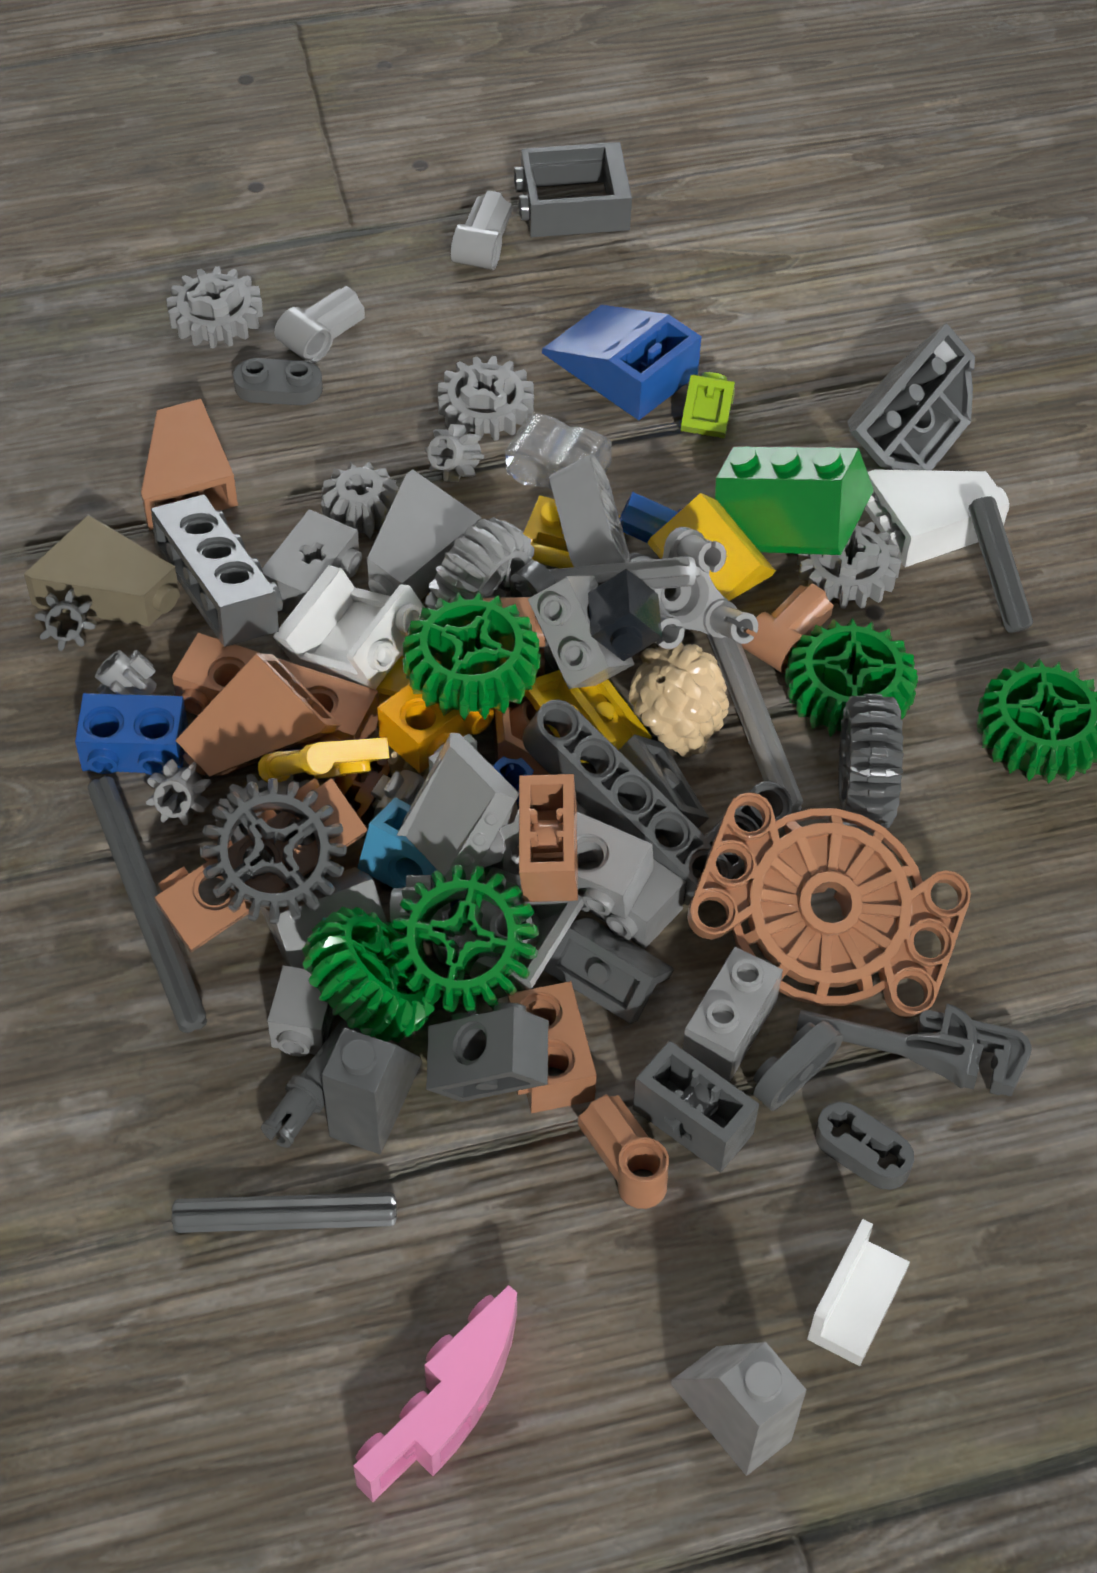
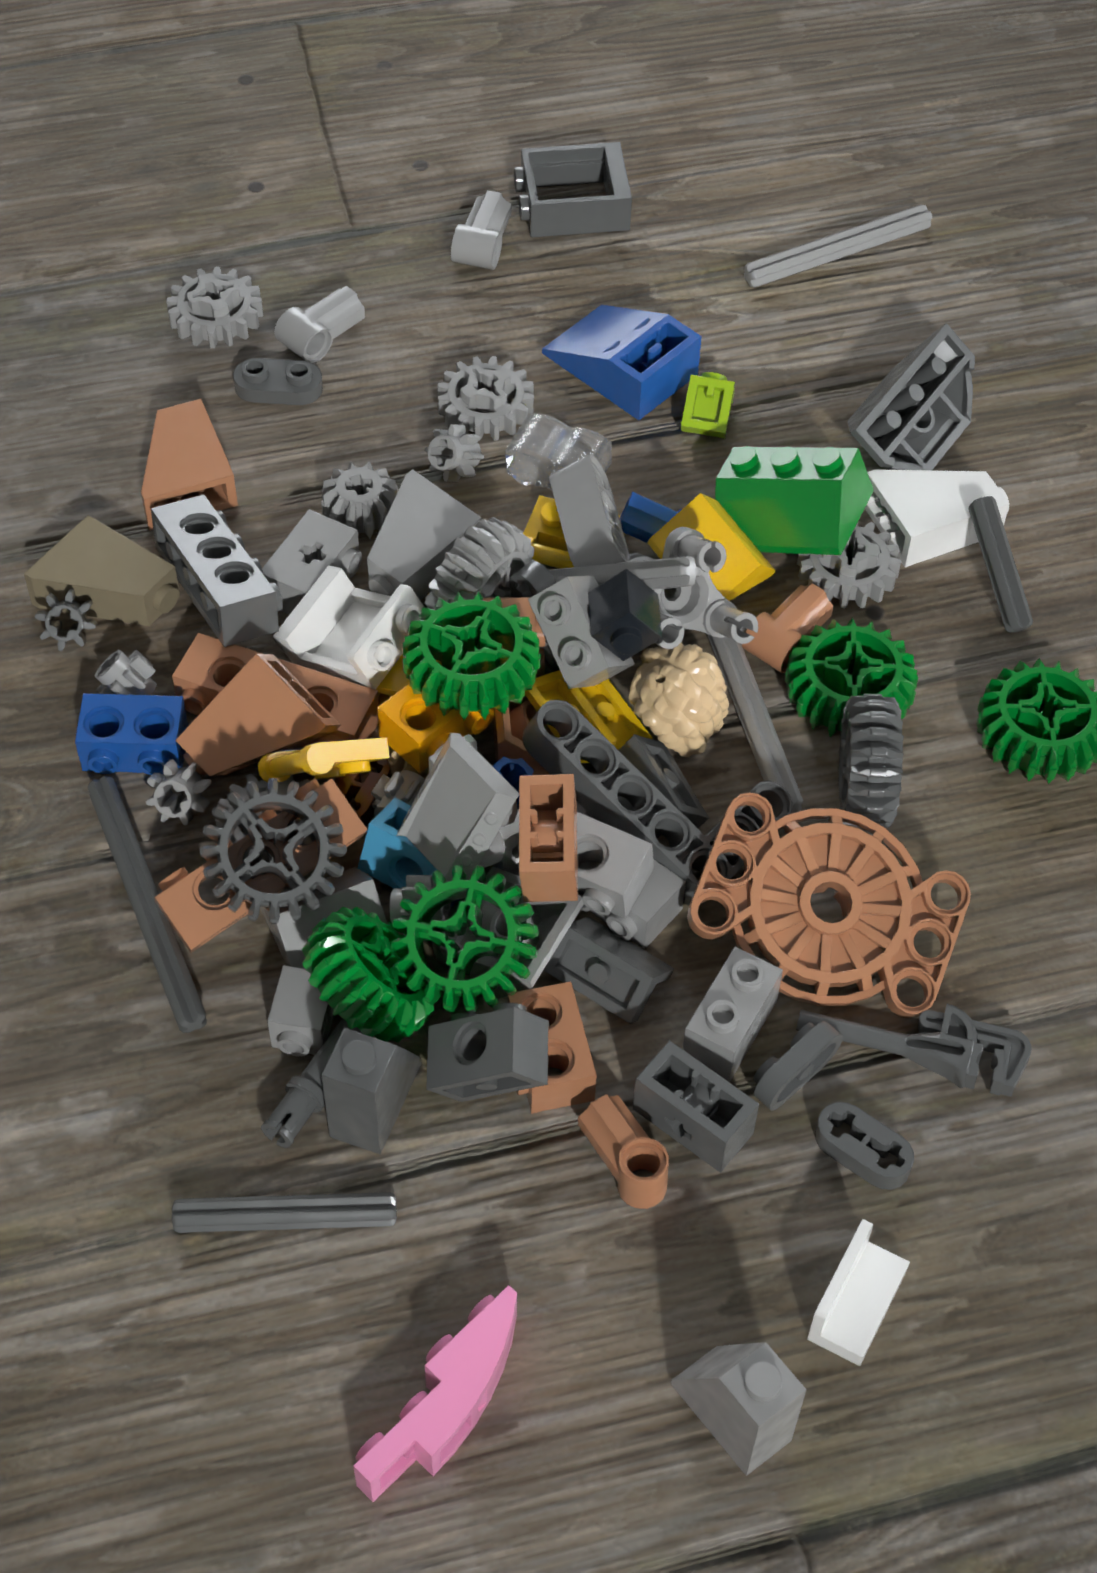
(837, 246): none -> light grey axle

